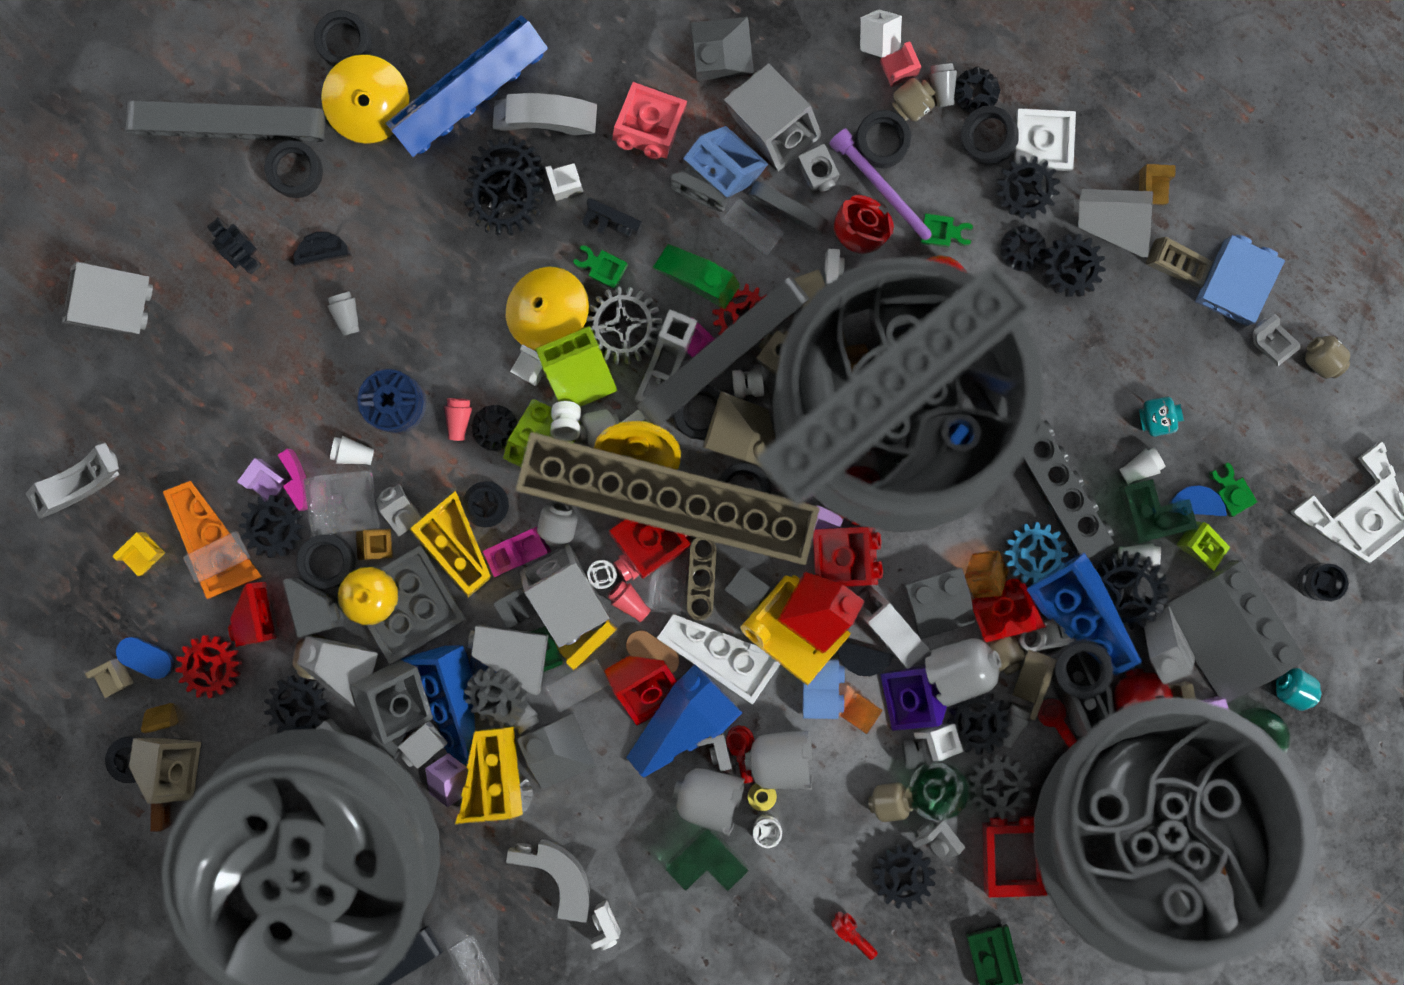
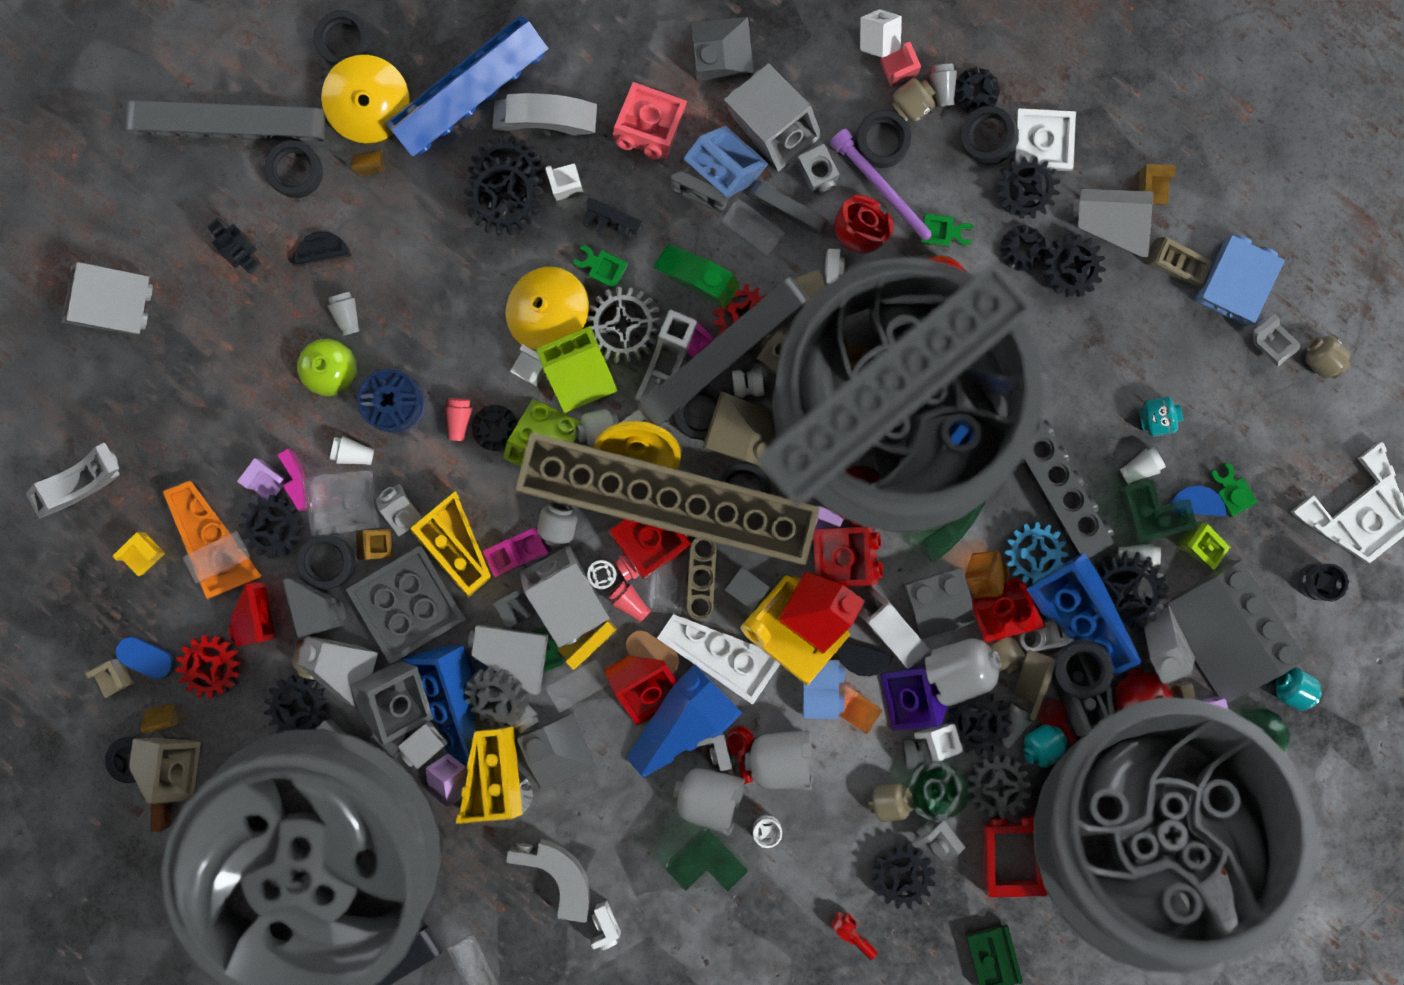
(326, 367): none -> lime cylinder
(367, 596): yellow cylinder -> none
(368, 163): none -> pearl gold slope
(475, 494): black gear -> none
(565, 420): white wheel -> none
(761, 806): light yellow plate -> none
(948, 535): none -> clear green slope
(1044, 745): none -> teal head

